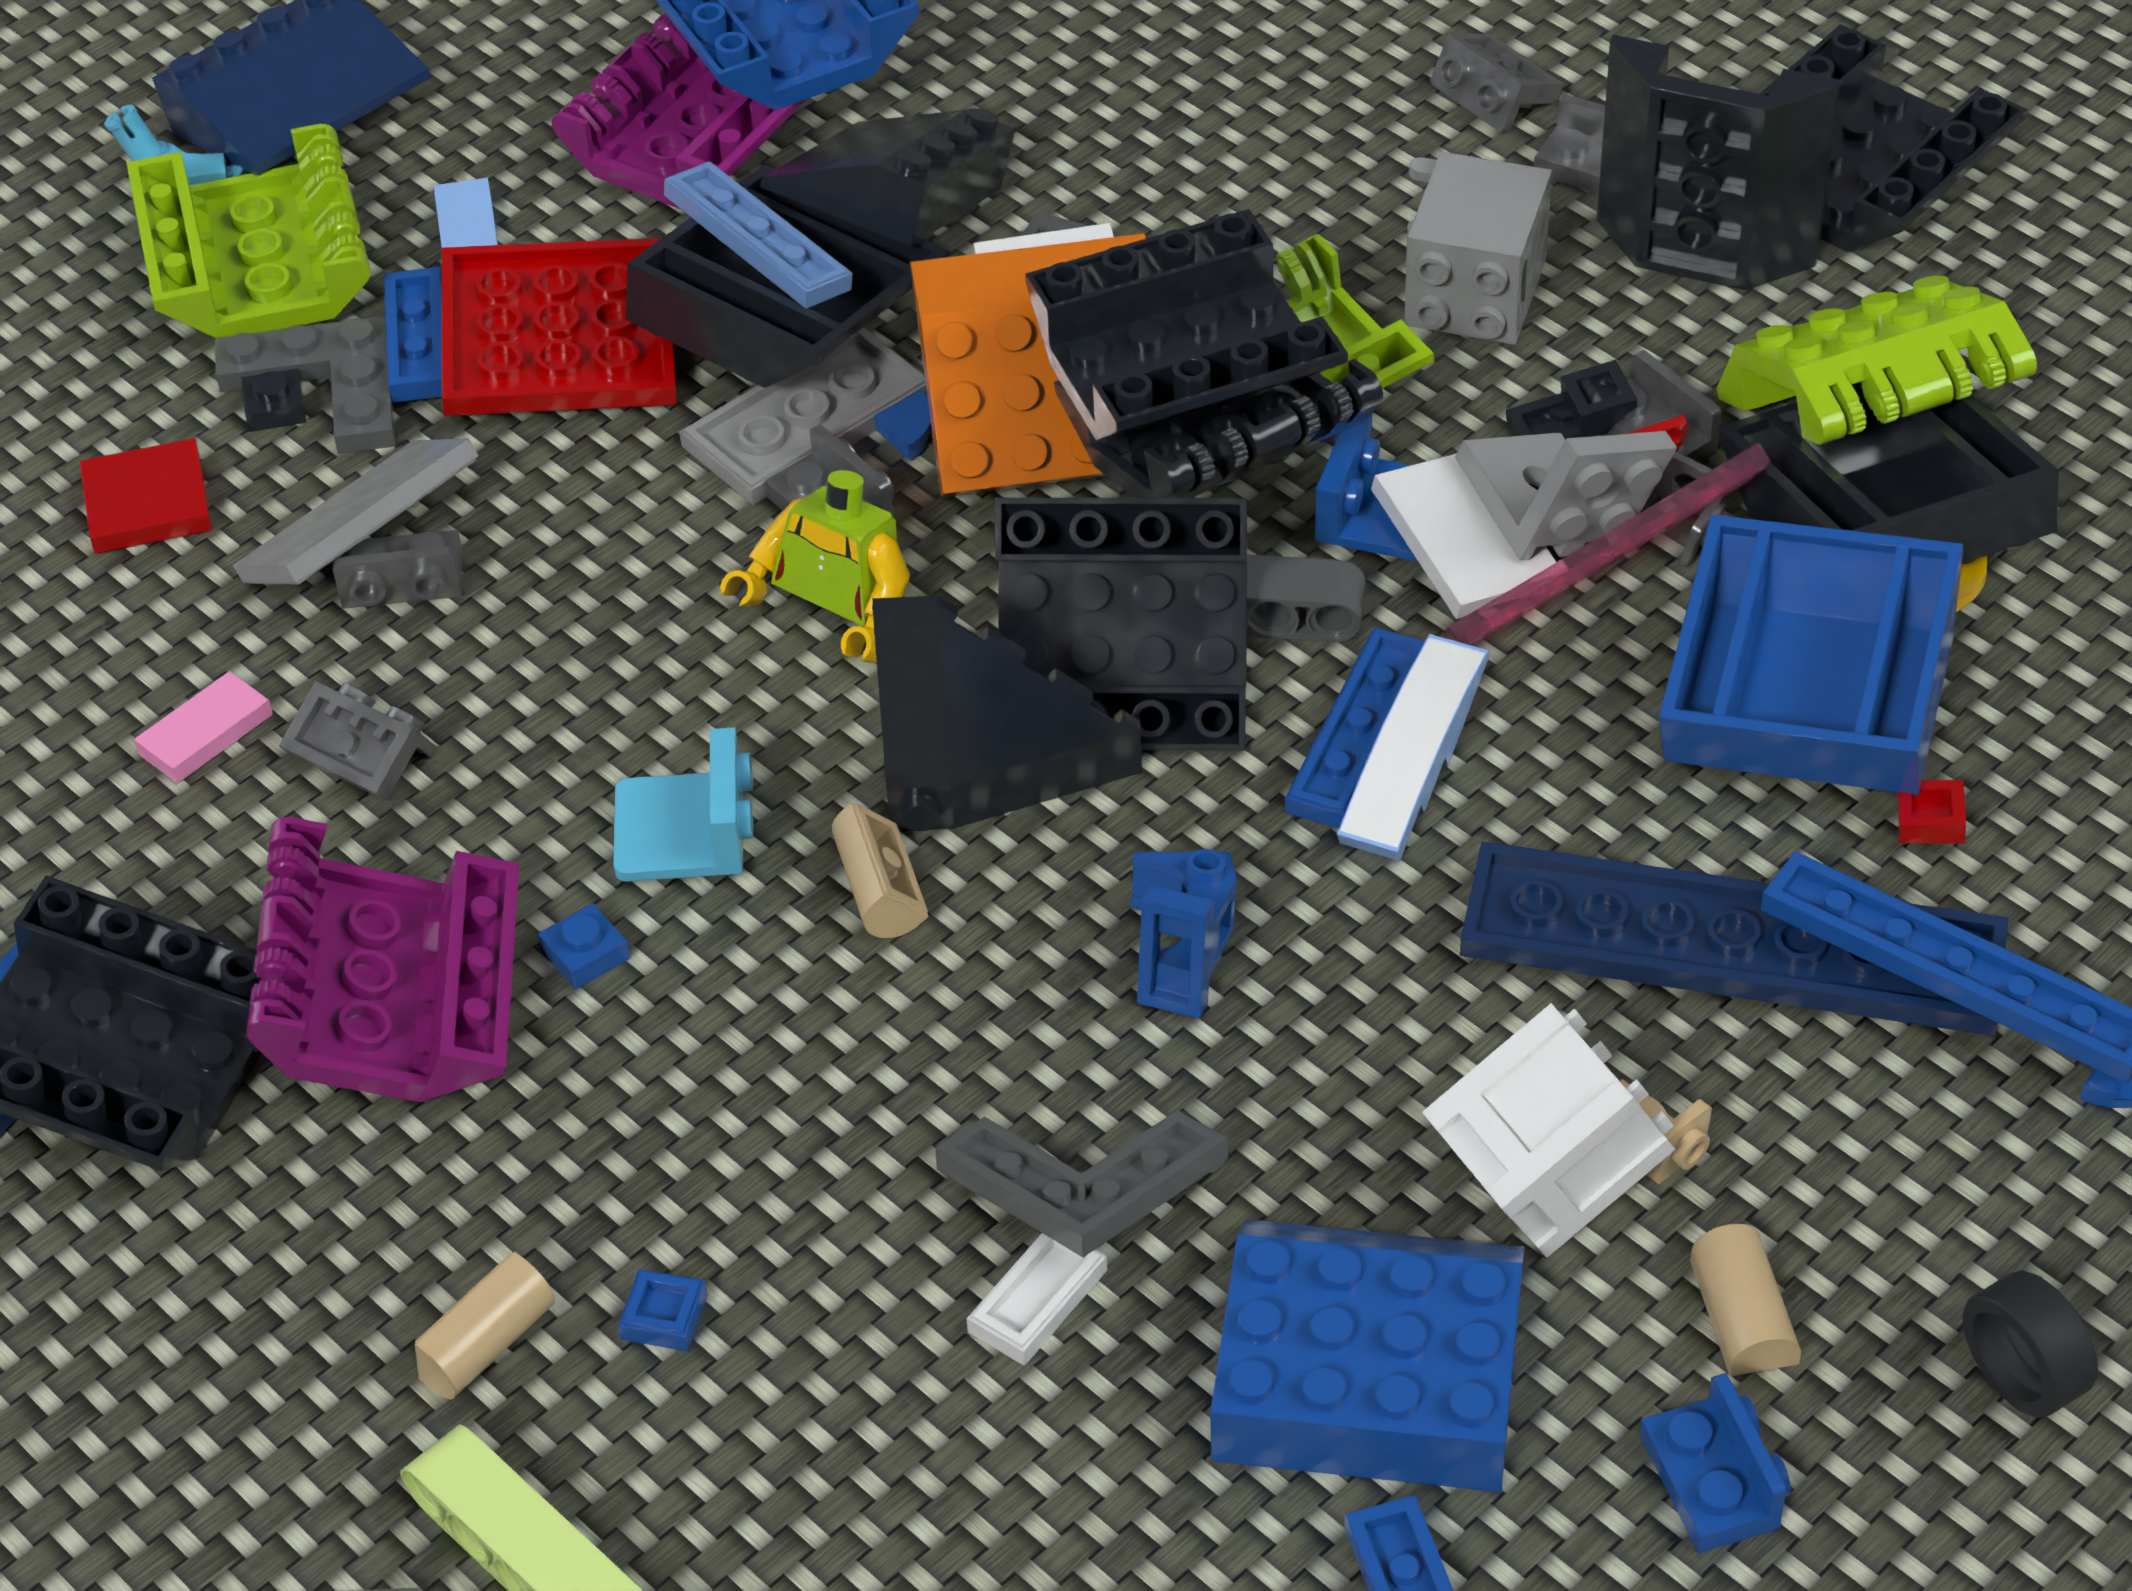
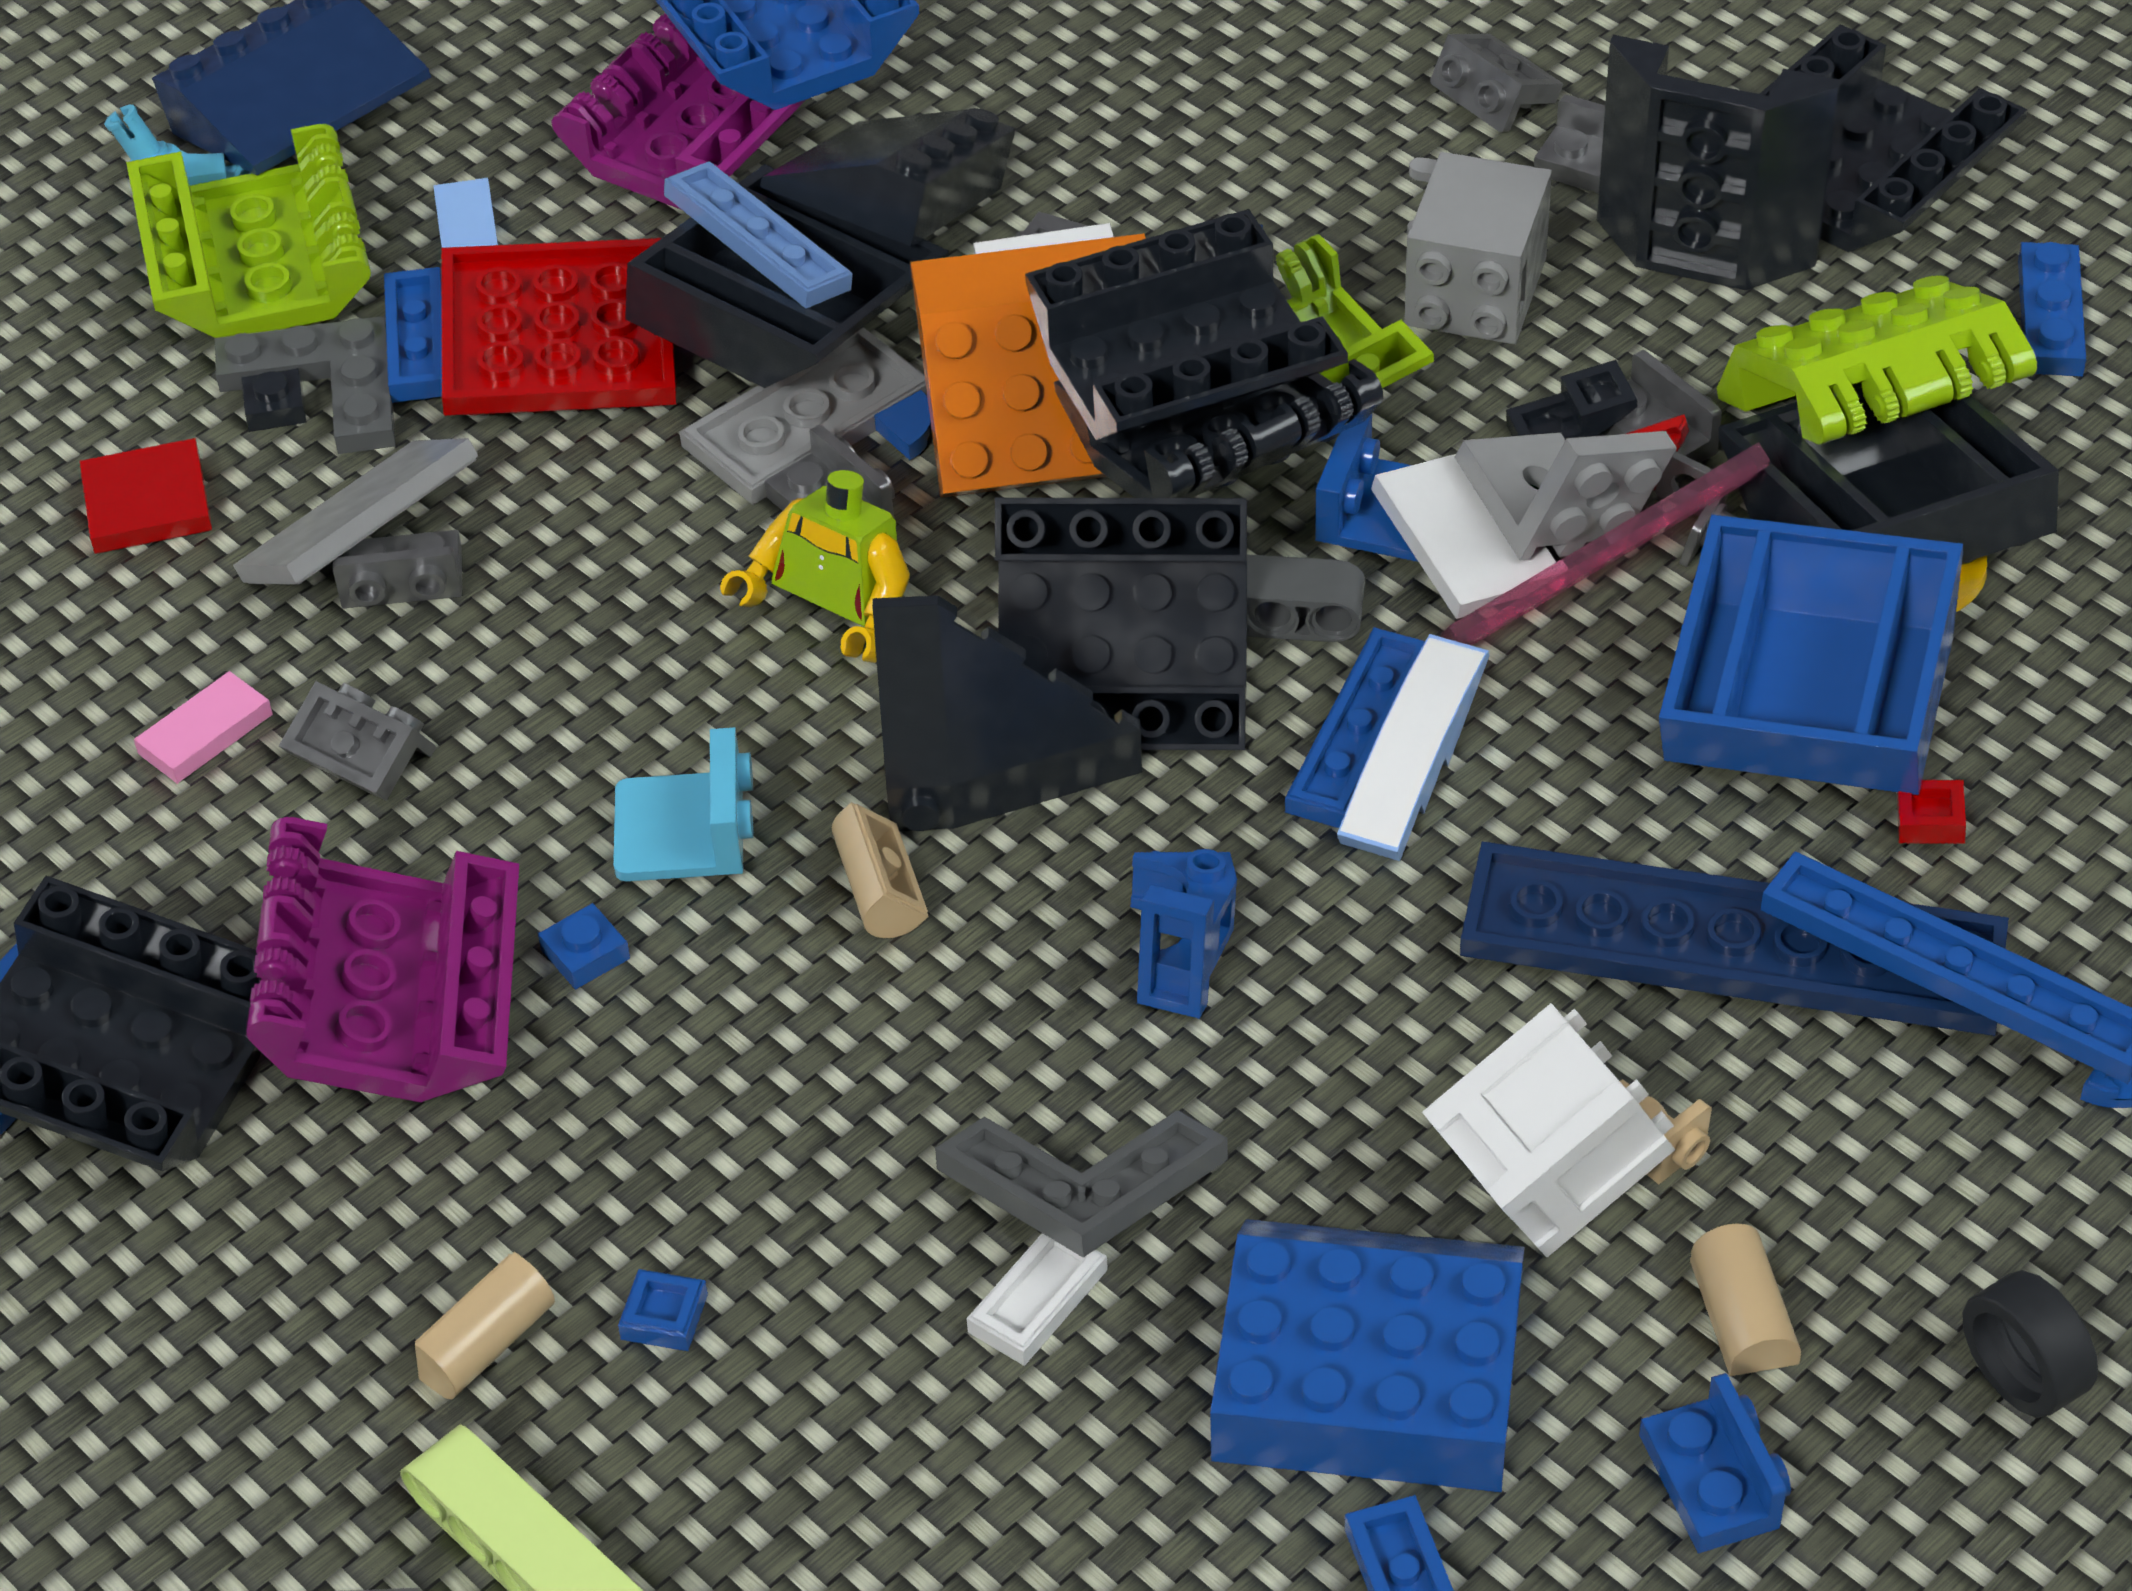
(2052, 306): none -> blue plate

